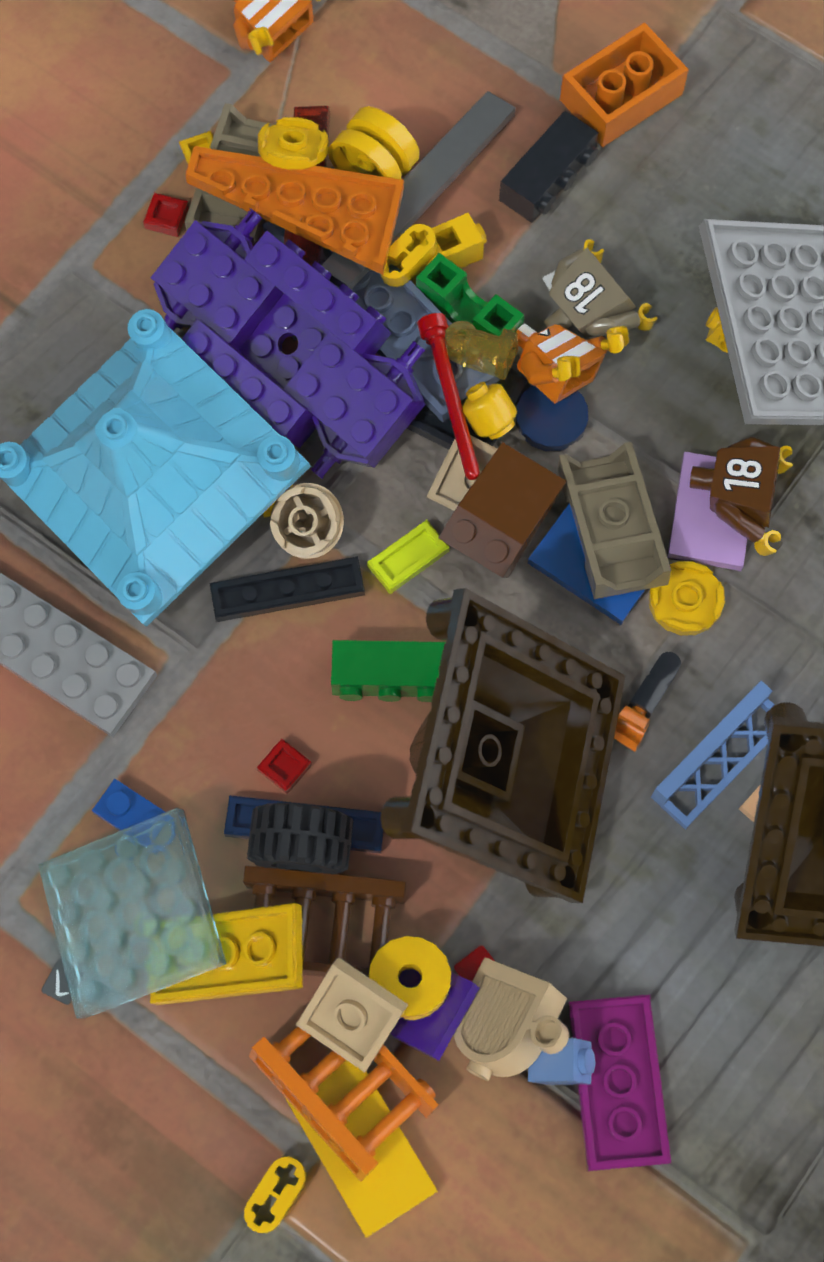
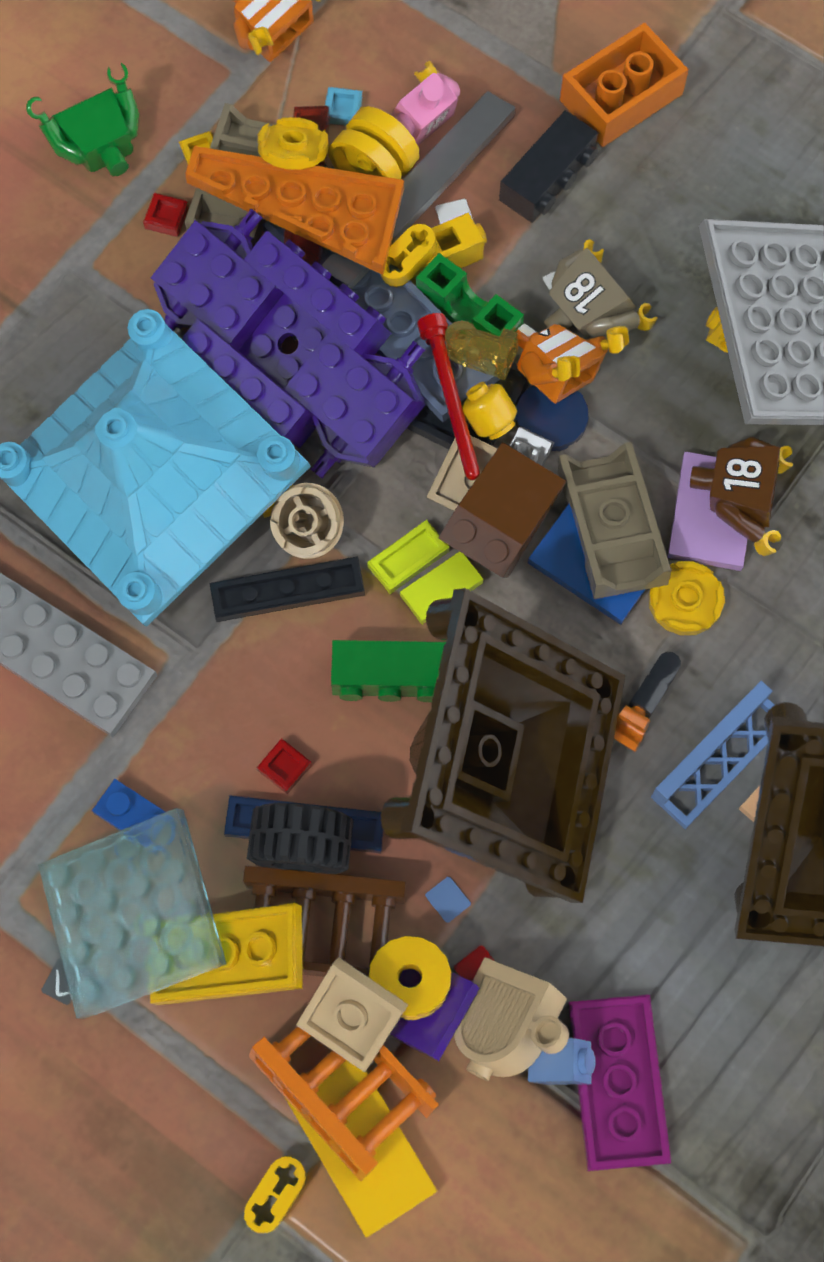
(96, 129): none -> green torso
(343, 104): none -> medium azure tile
(427, 104): none -> bright pink torso
(440, 583): none -> neon yellow tile
(448, 899): none -> medium blue sticker
(452, 210): none -> white sticker
(532, 445): none -> light grey tile

